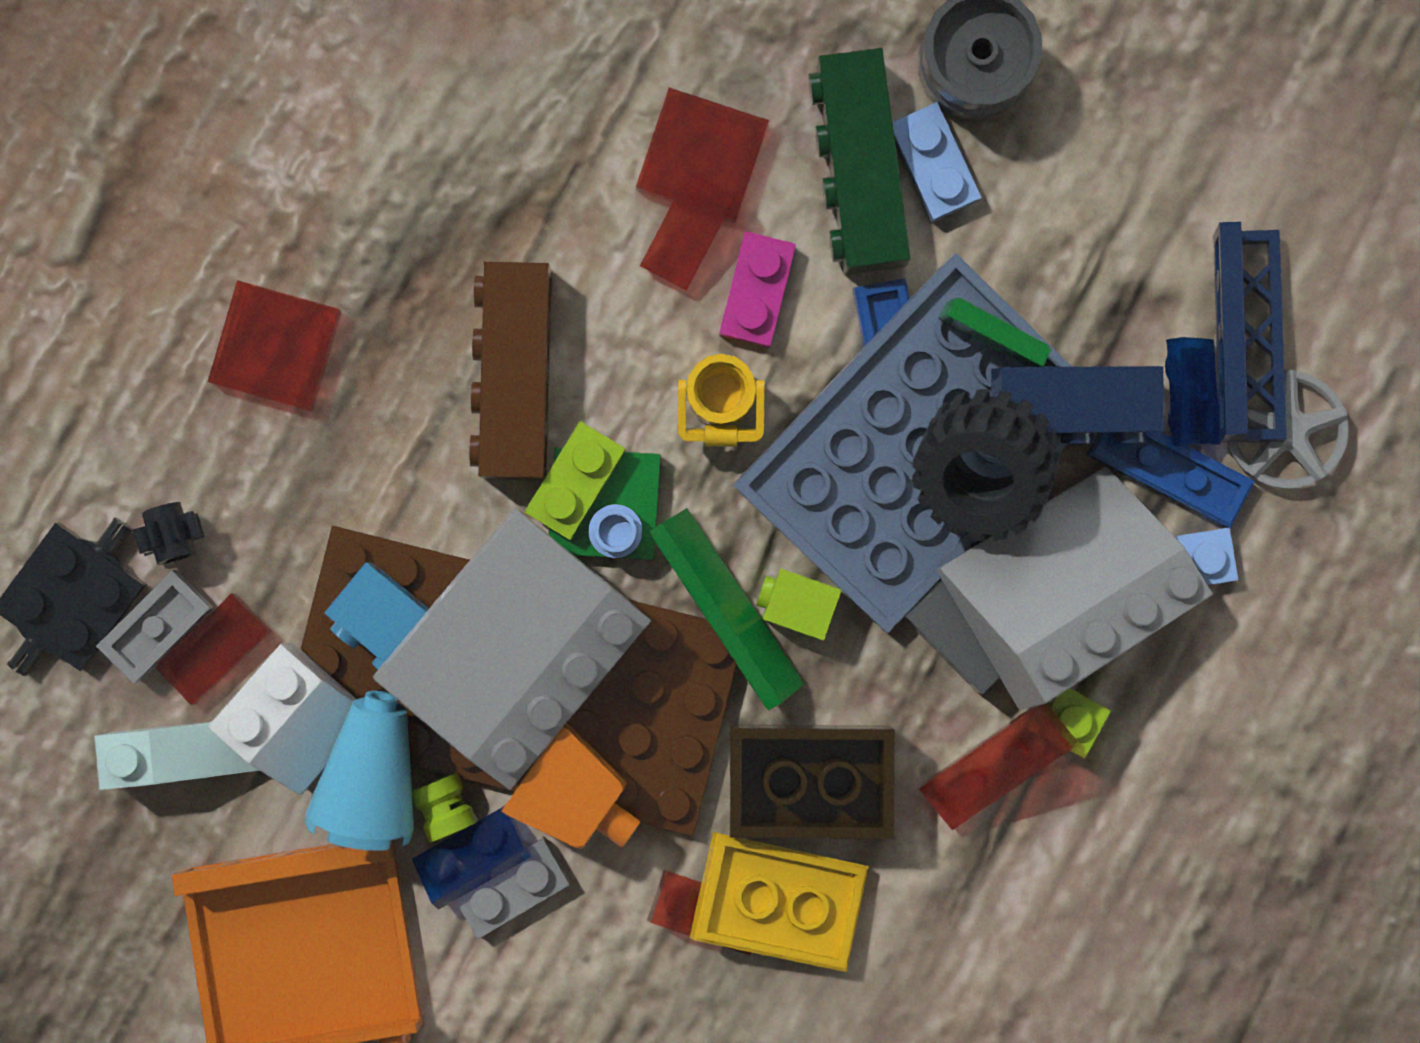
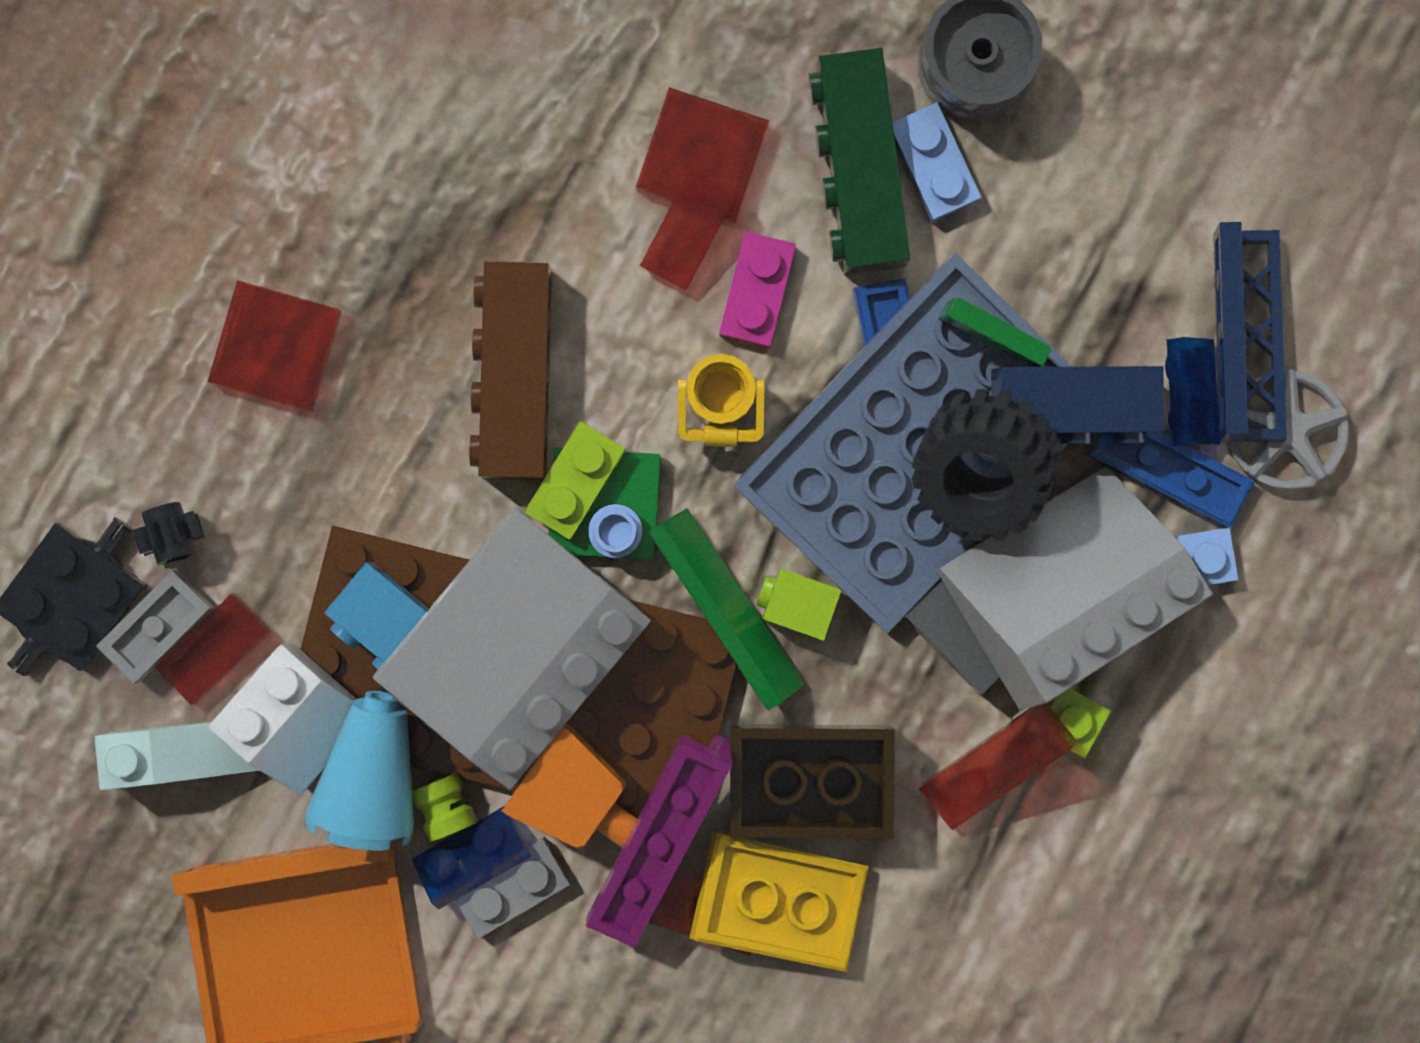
(660, 839): none -> magenta fence

